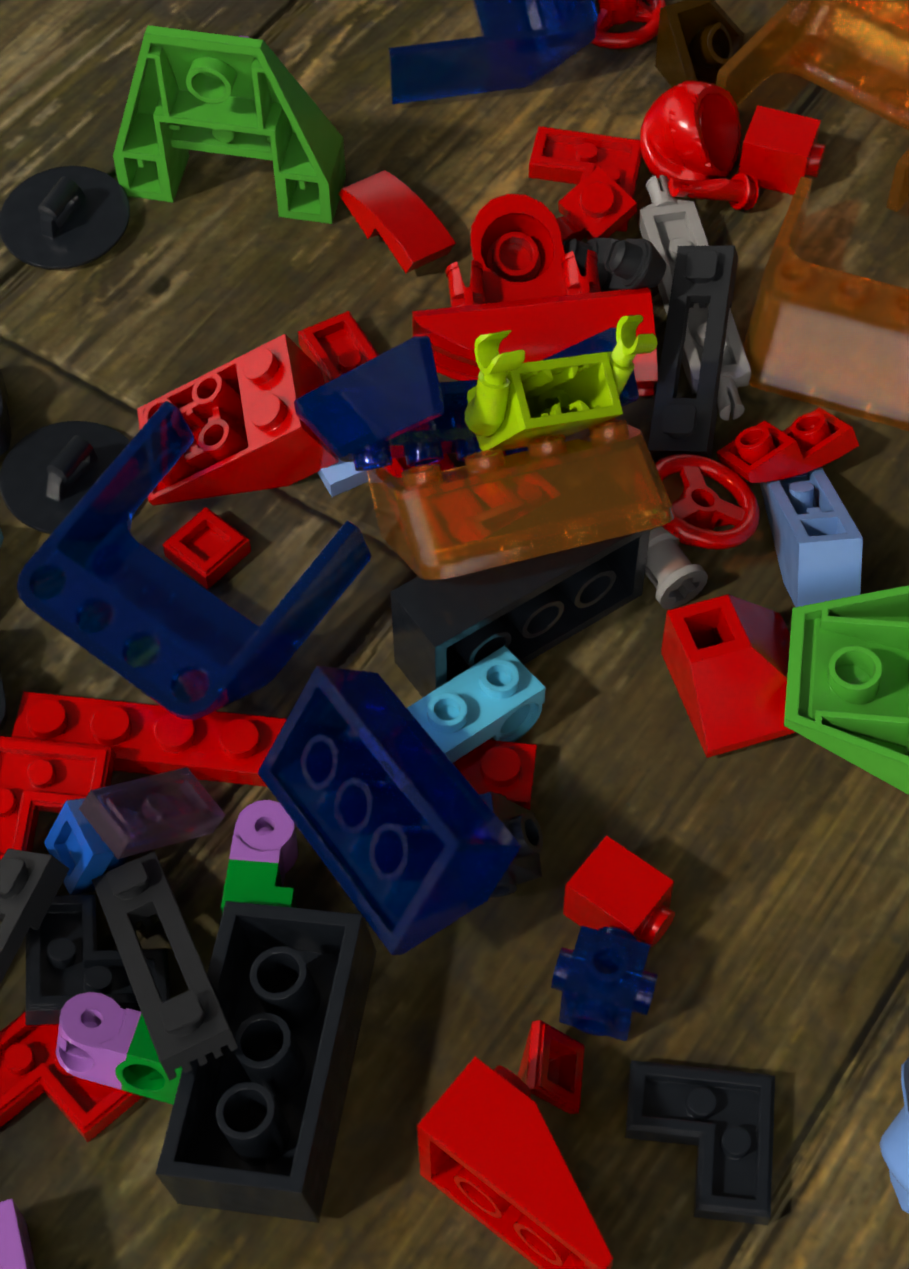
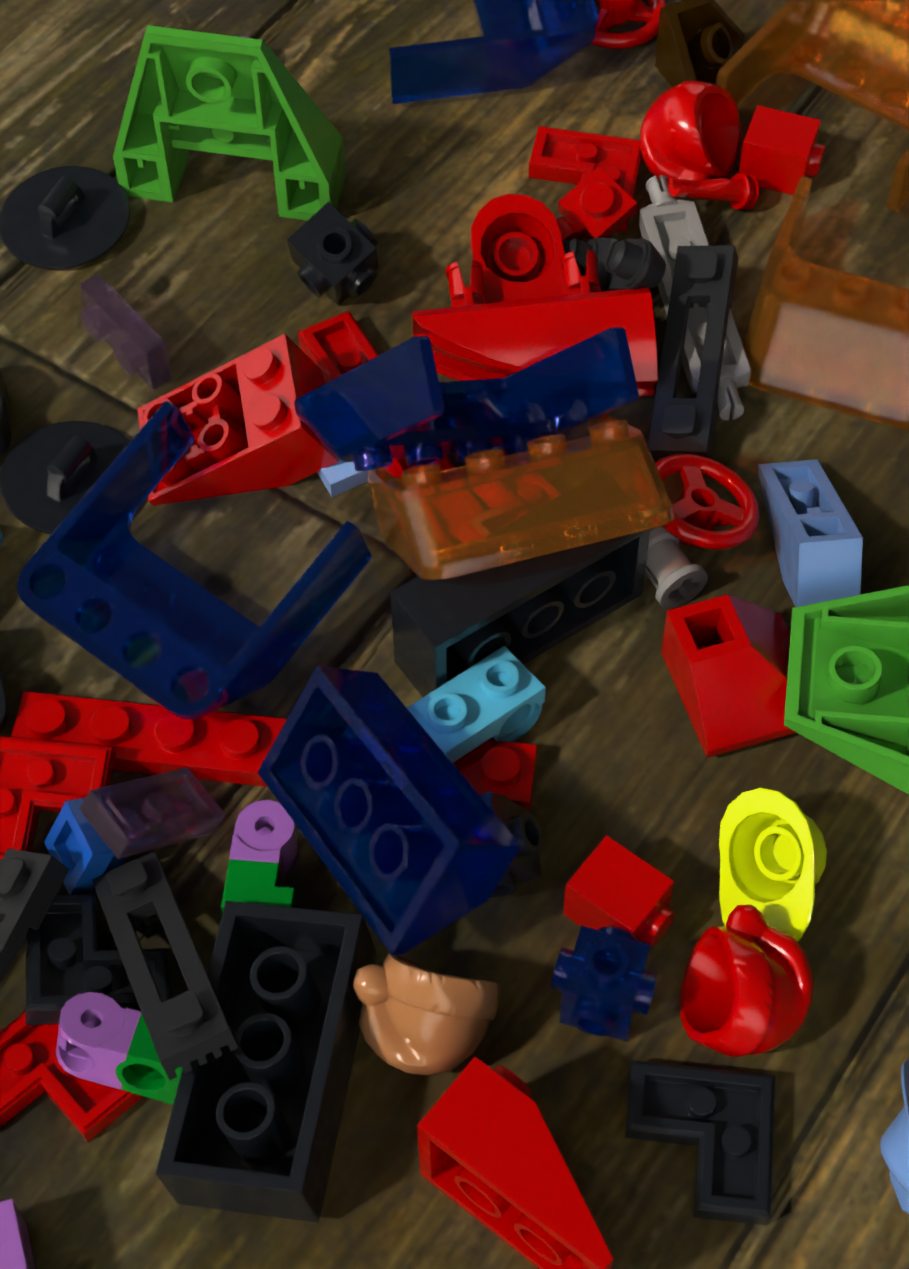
(132, 339): none -> plate
(206, 547): red tile -> none
(334, 255): none -> black brick
(400, 217): red slope -> none
(423, 1017): none -> medium nougat piece
(552, 395): lime torso -> none
(553, 1066): red slope -> none
(745, 986): none -> red piece
(770, 859): none -> neon yellow piece
(771, 455): red slope -> none

